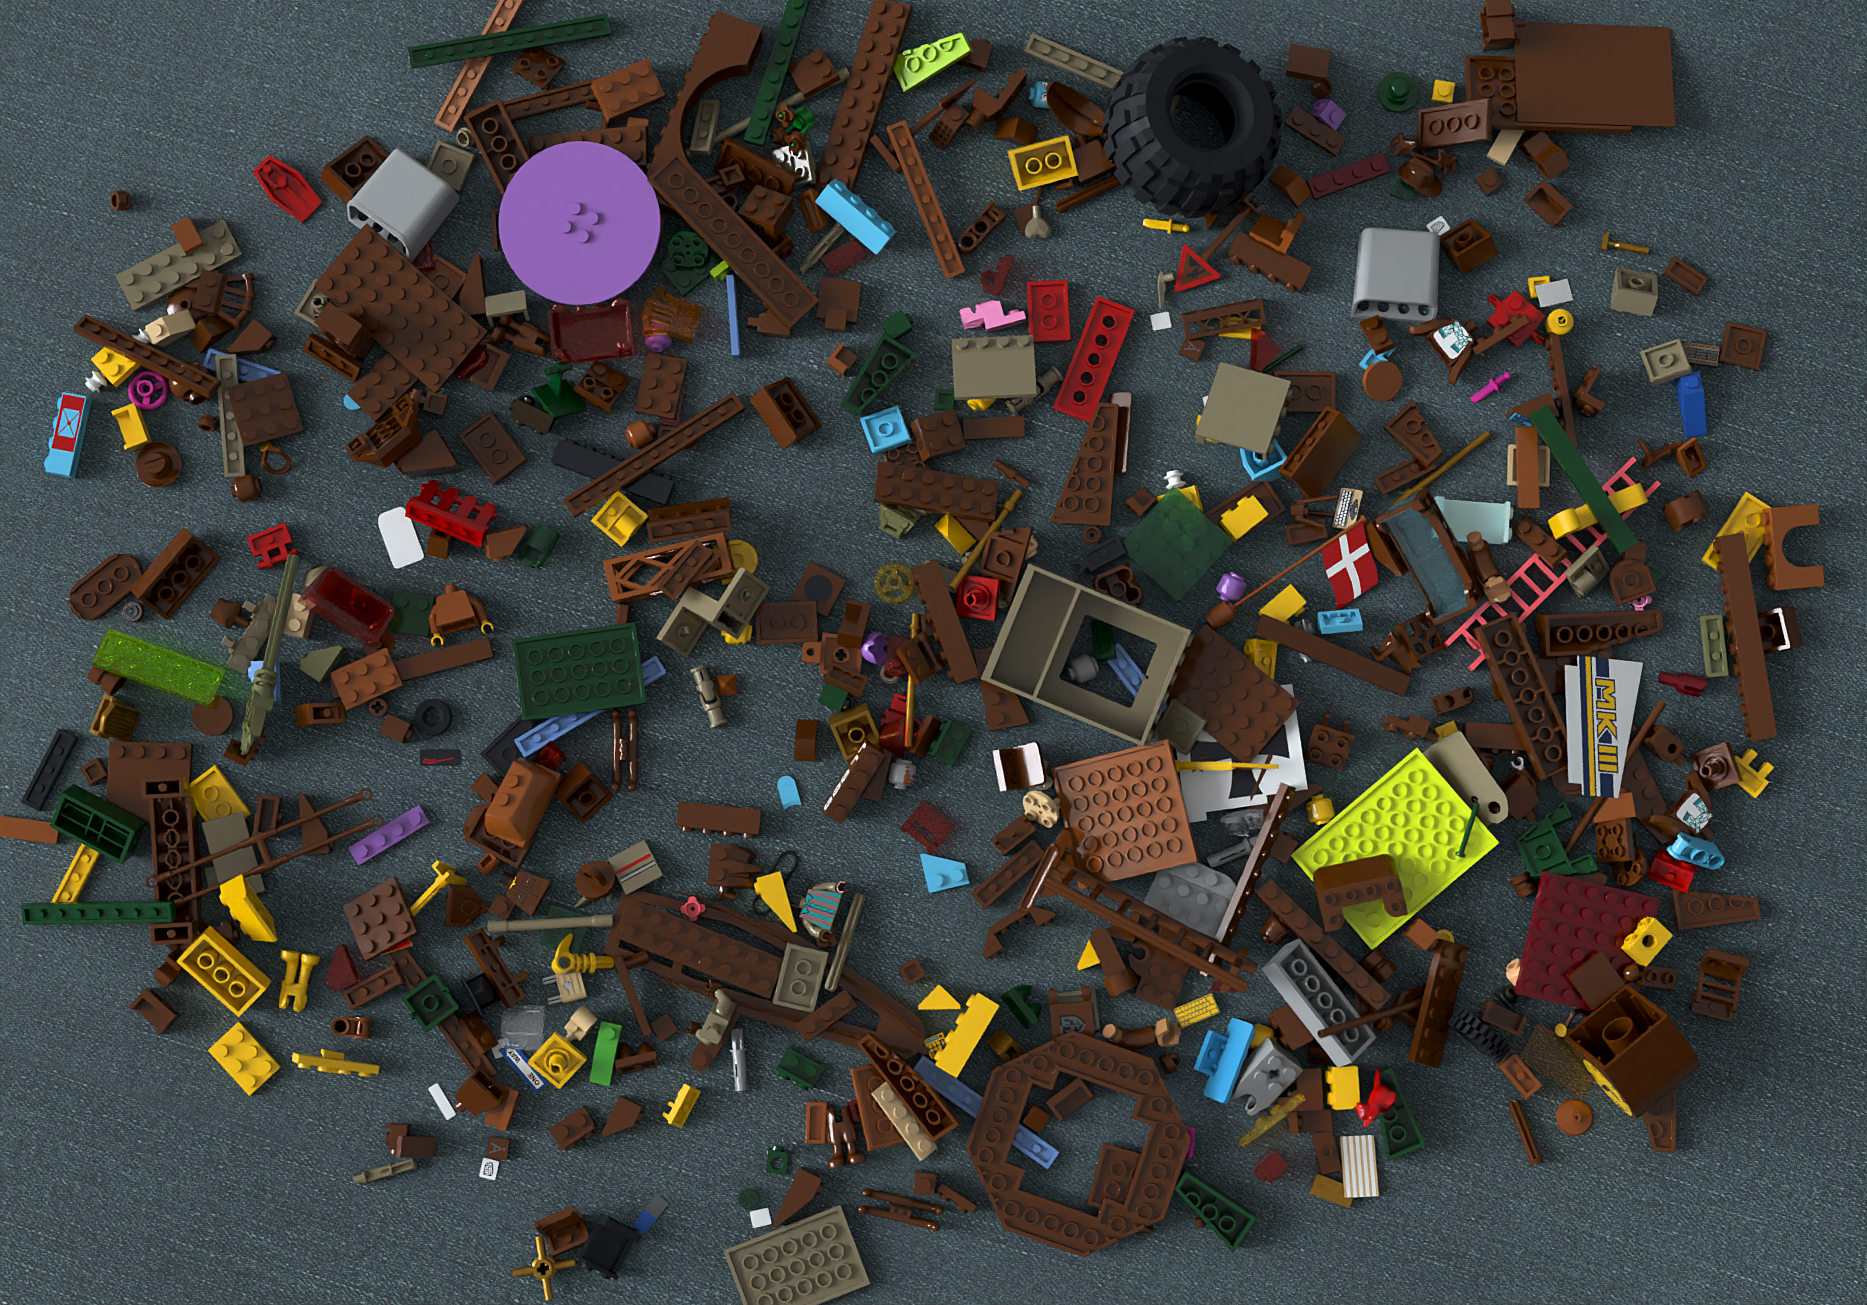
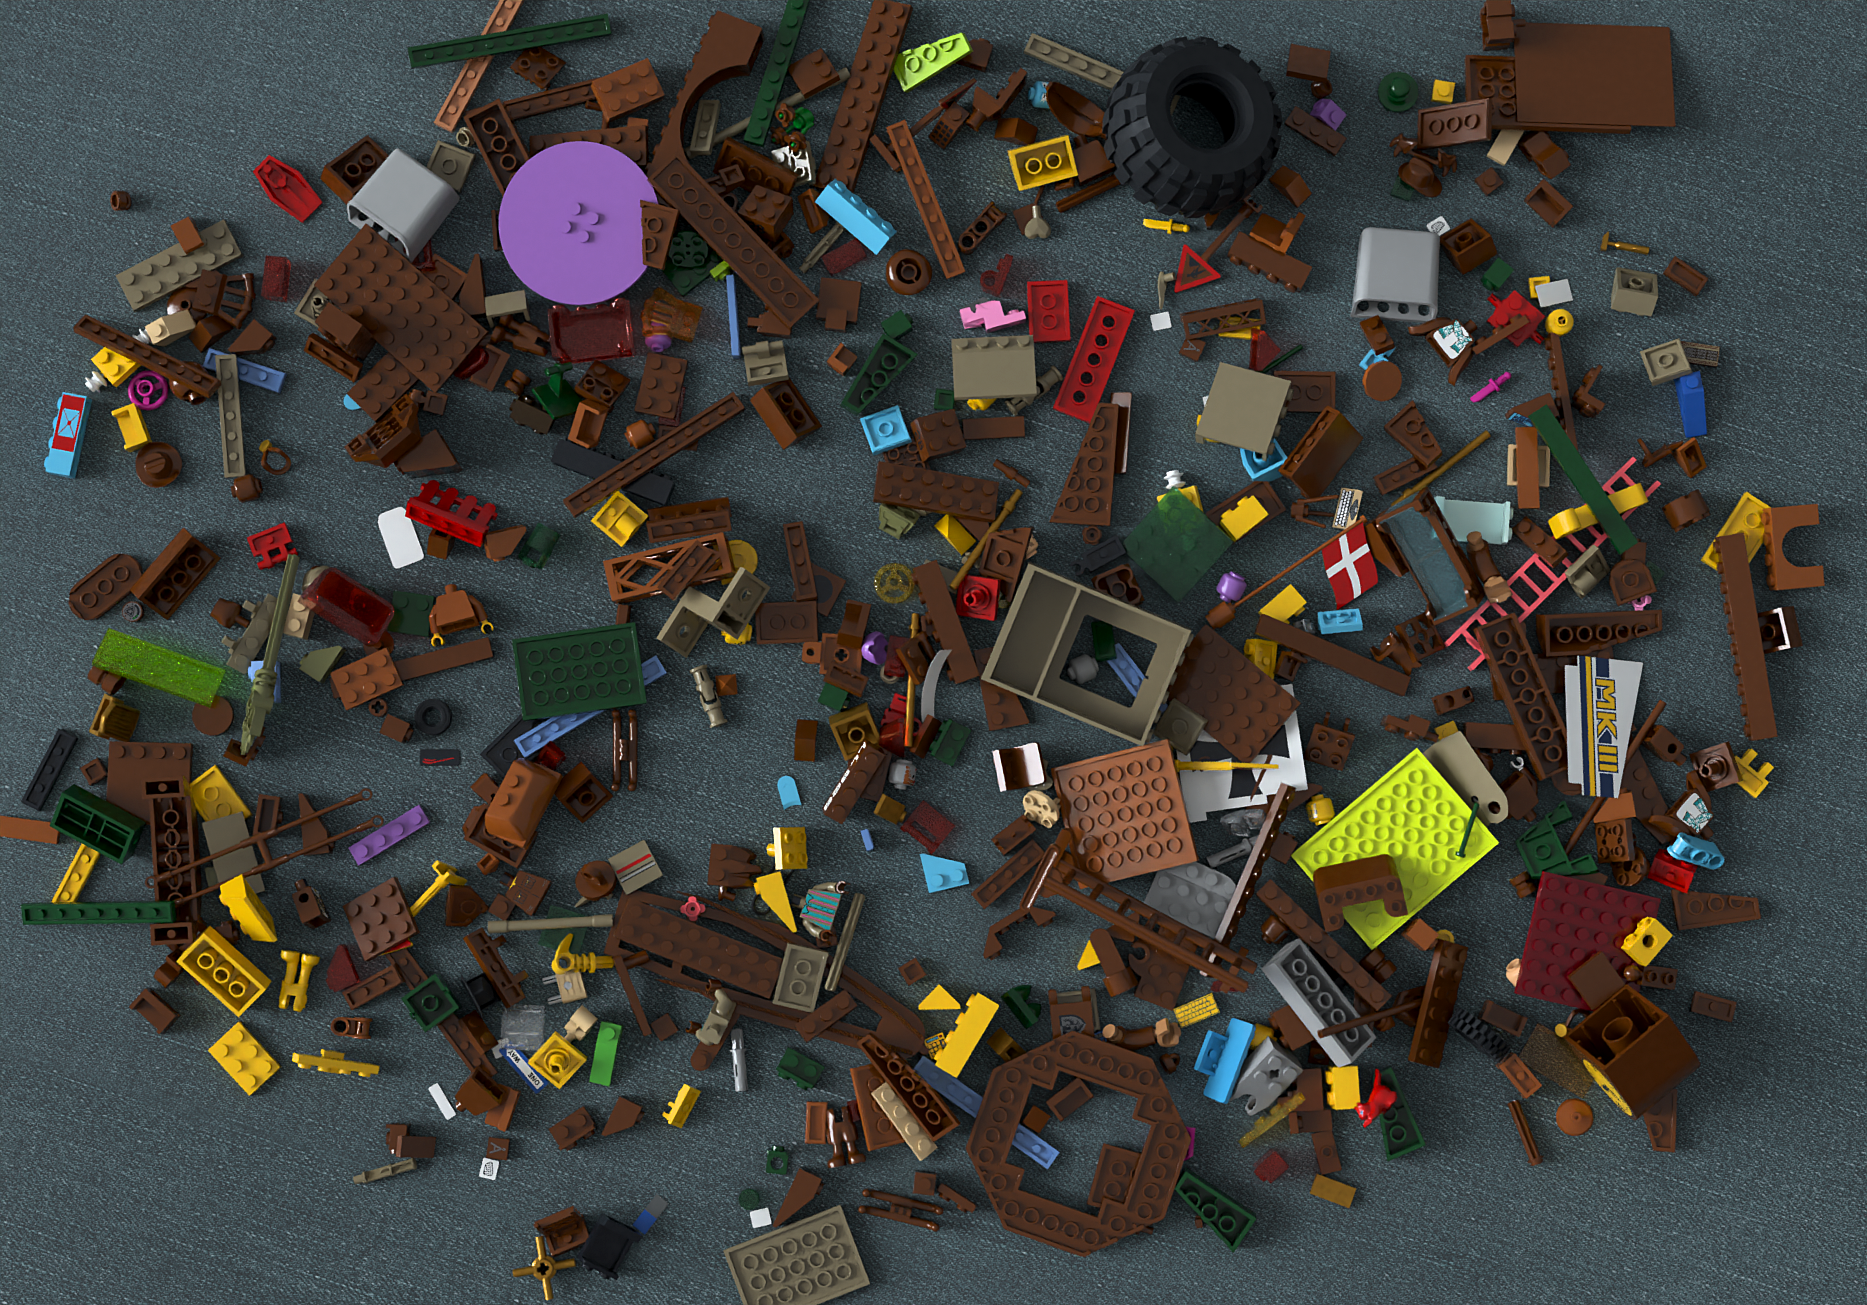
(208, 423): reddish brown plate -> none
(264, 409): reddish brown plate -> none
(276, 278): none -> clear red brick
(310, 905): none -> reddish brown torso
(319, 714): dark orange slope -> none
(493, 447): reddish brown tile -> none
(517, 382): none -> reddish brown wheel
(588, 423): none -> dark orange panel
(629, 1063): reddish brown tile -> none
(658, 231): none -> reddish brown wing
(719, 818): reddish brown brick -> none
(765, 362): none -> dark tan plate
(789, 848): none -> yellow plate
(800, 561): none -> reddish brown plate
(867, 839): none -> medium blue tile
(890, 810): none -> pearl gold slope
(908, 272): none -> reddish brown hat
(930, 683): none -> white sticker
(1140, 502): reddish brown panel -> none
(1288, 664): none -> reddish brown bracket
(1305, 533): reddish brown plate -> none
(1348, 176): dark red plate -> none
(1359, 1166): sticker -> none
(1496, 275): none -> dark green brick
(1506, 995): pearl dark grey plate -> none
(1684, 683): dark red arm -> none
(1713, 646): olive plate -> none
(1725, 967): reddish brown plate -> none
(1742, 346): reddish brown tile -> none

